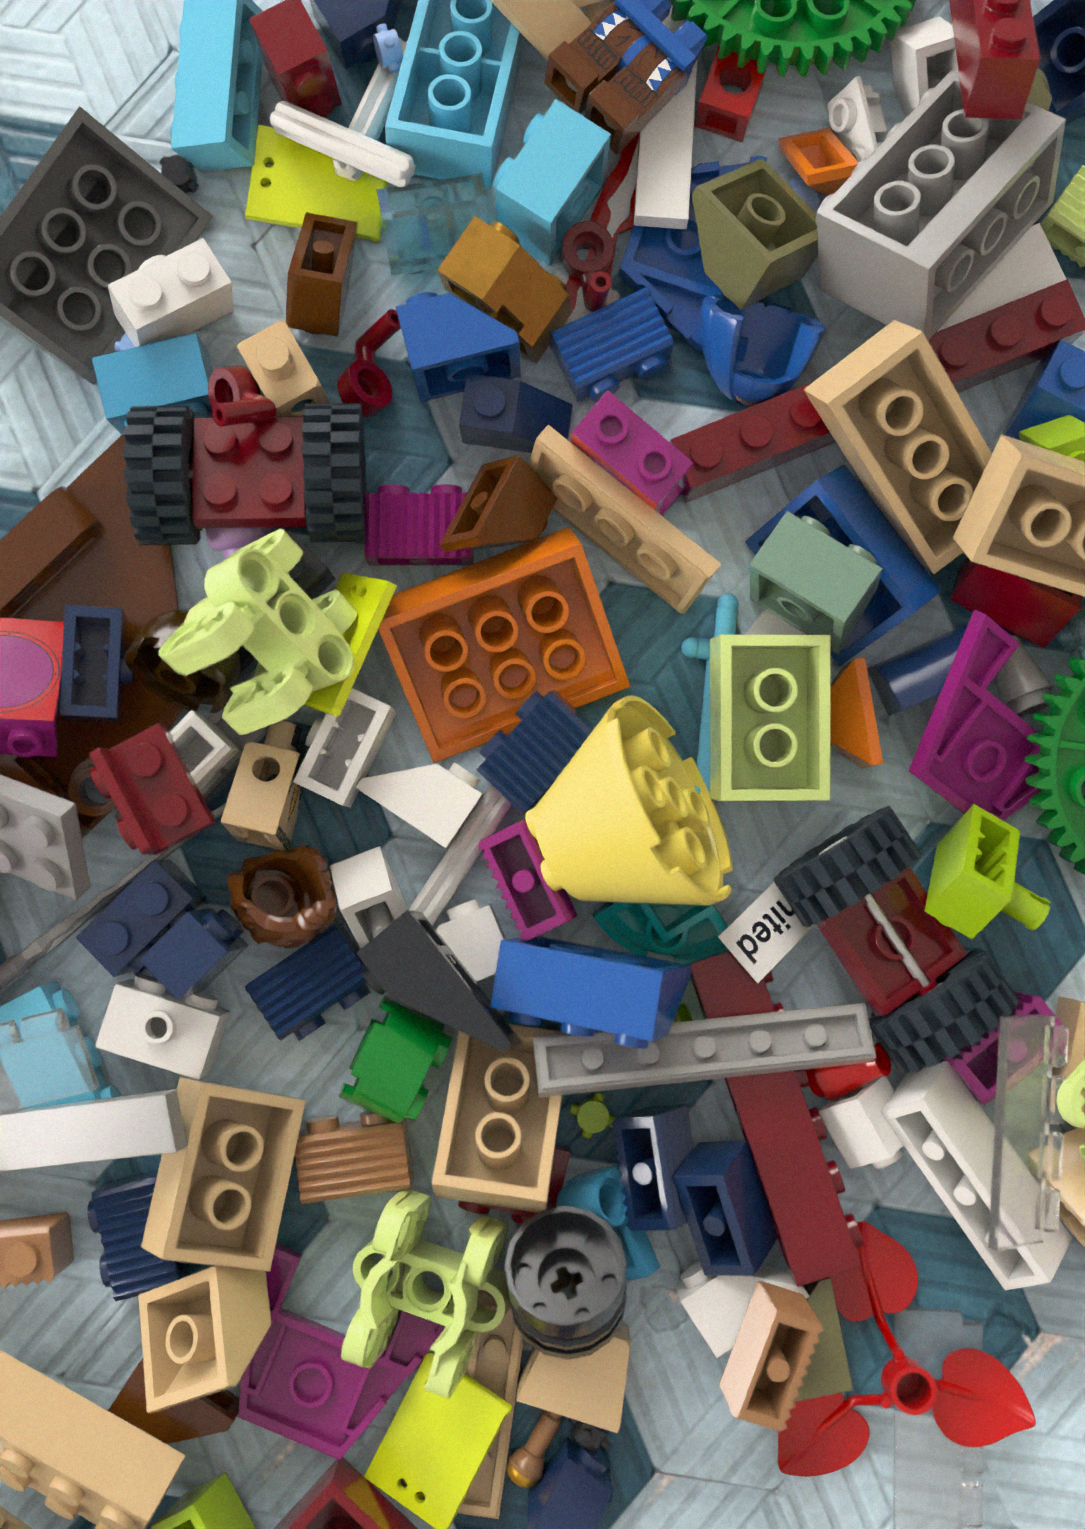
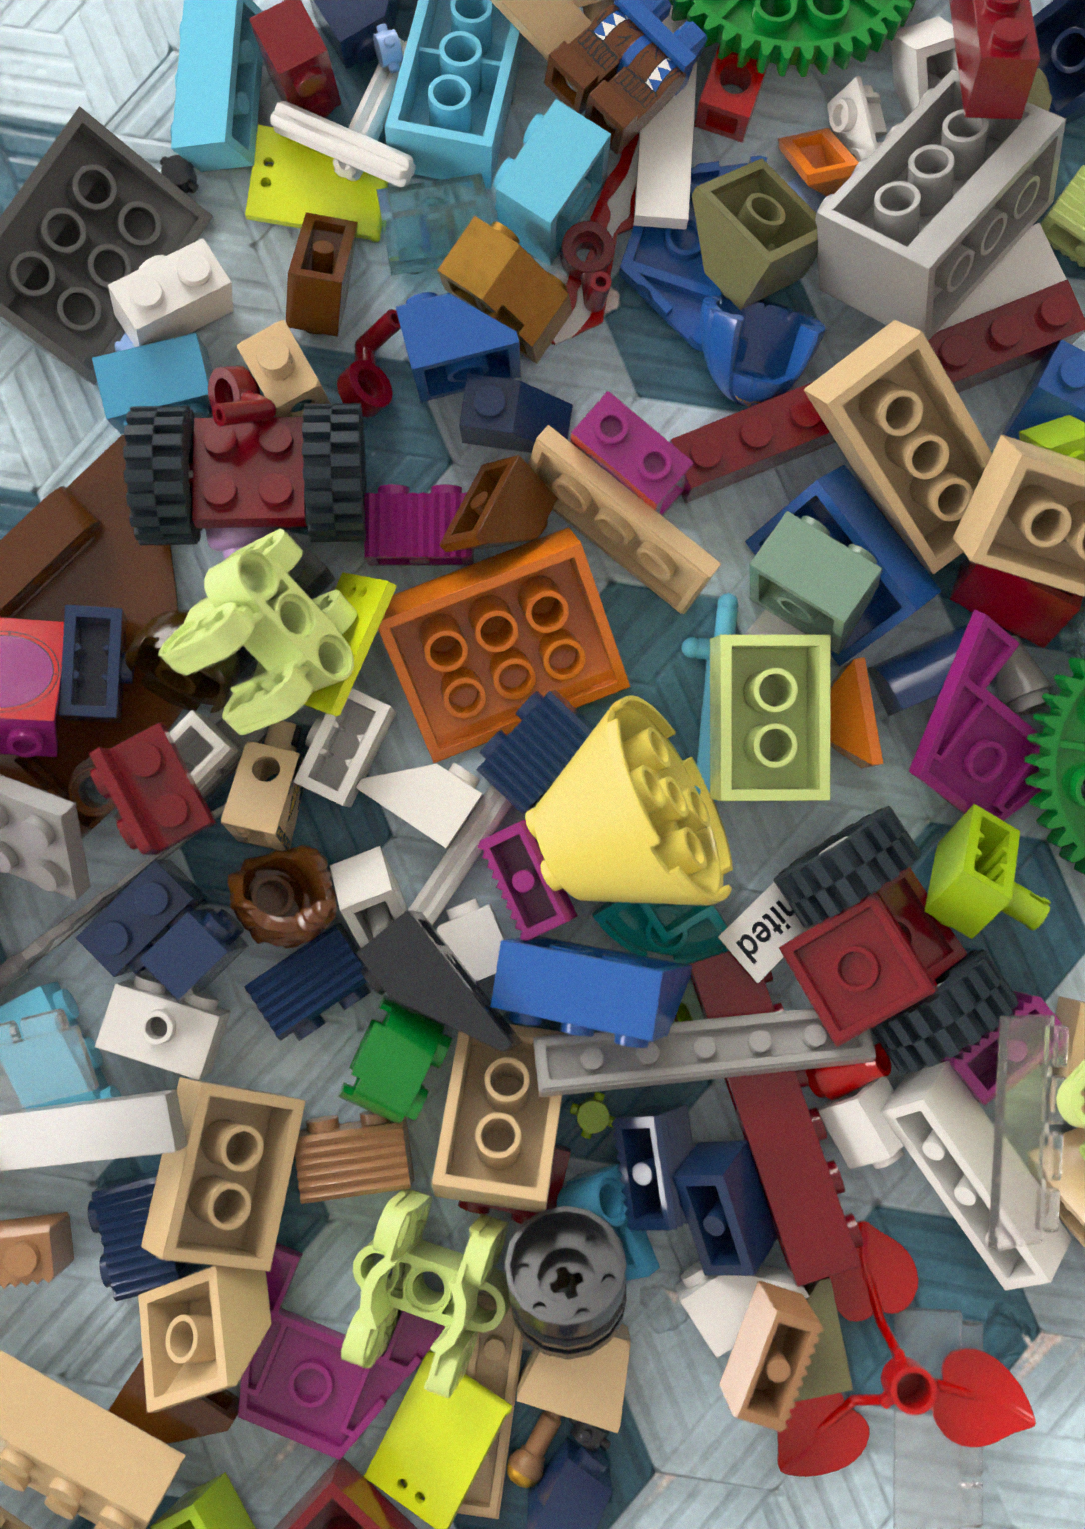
(612, 346): blue brick -> none
(857, 969): none -> dark red tile

